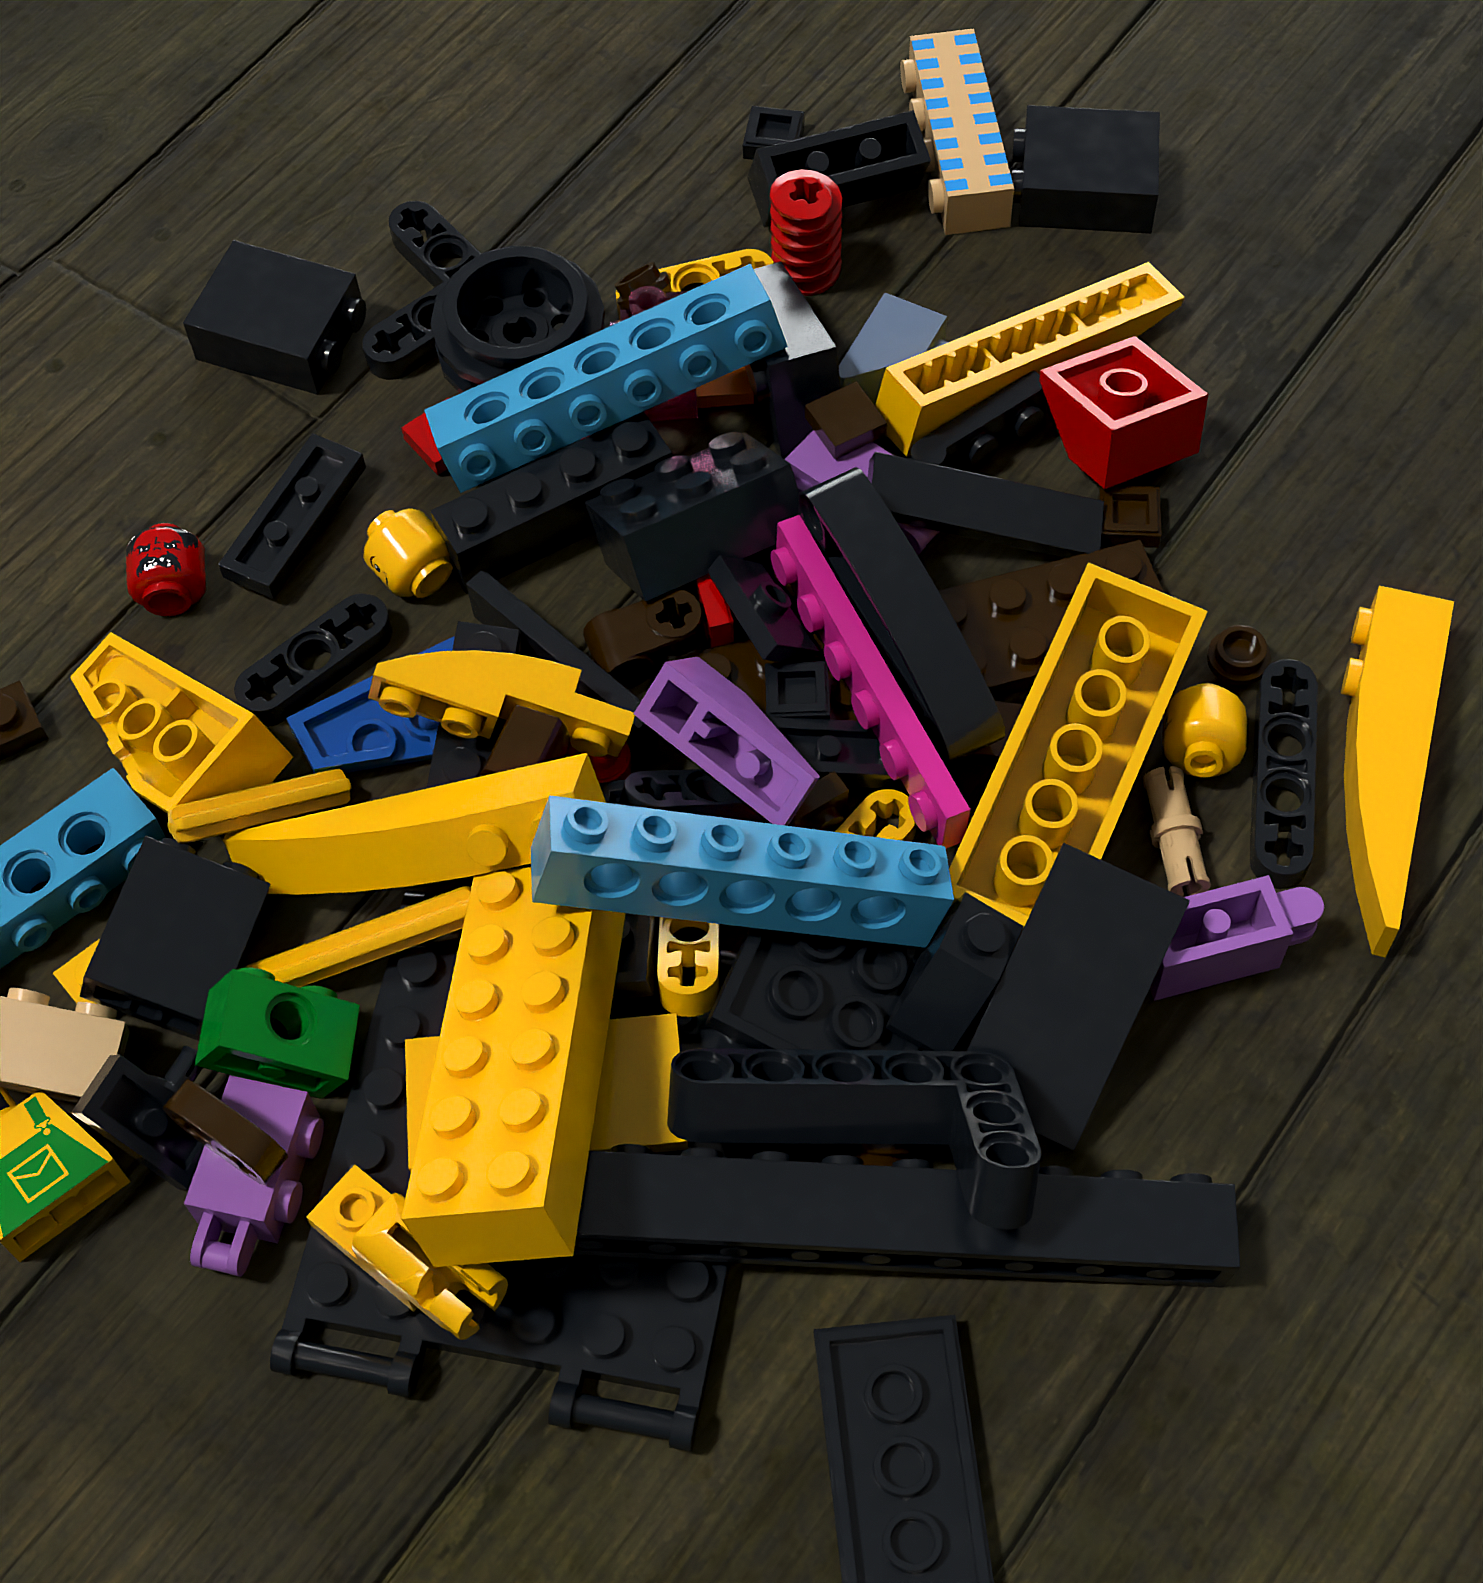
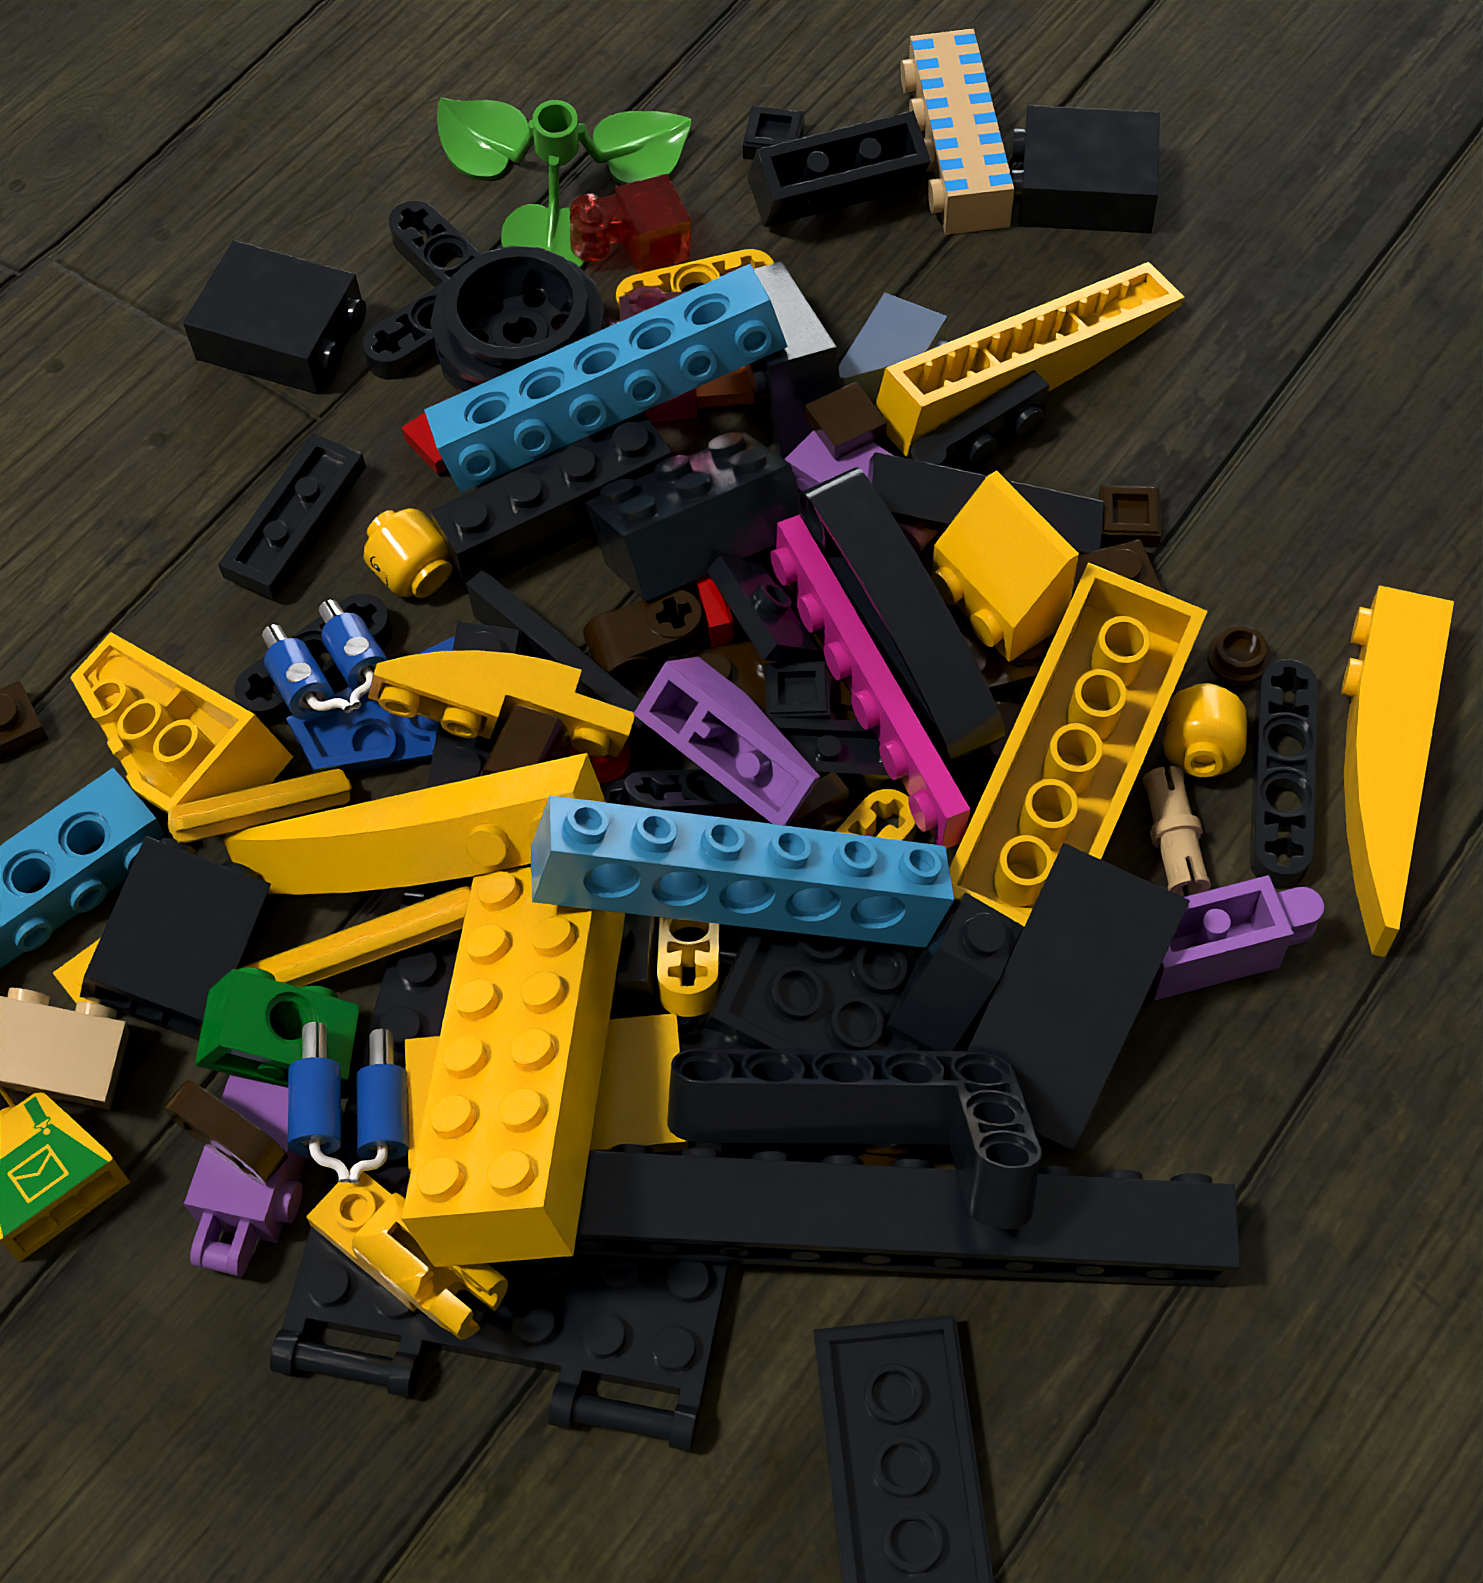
(129, 1112): black plate -> none
(165, 569): red head -> none
(301, 678): none -> blue piece
(316, 1104): none -> blue piece
(488, 134): none -> bright green plant
(641, 216): none -> clear red brick
(643, 276): dark brown plate -> none
(807, 229): red piece -> none
(1005, 569): none -> yellow slope
(1124, 411): red slope -> none

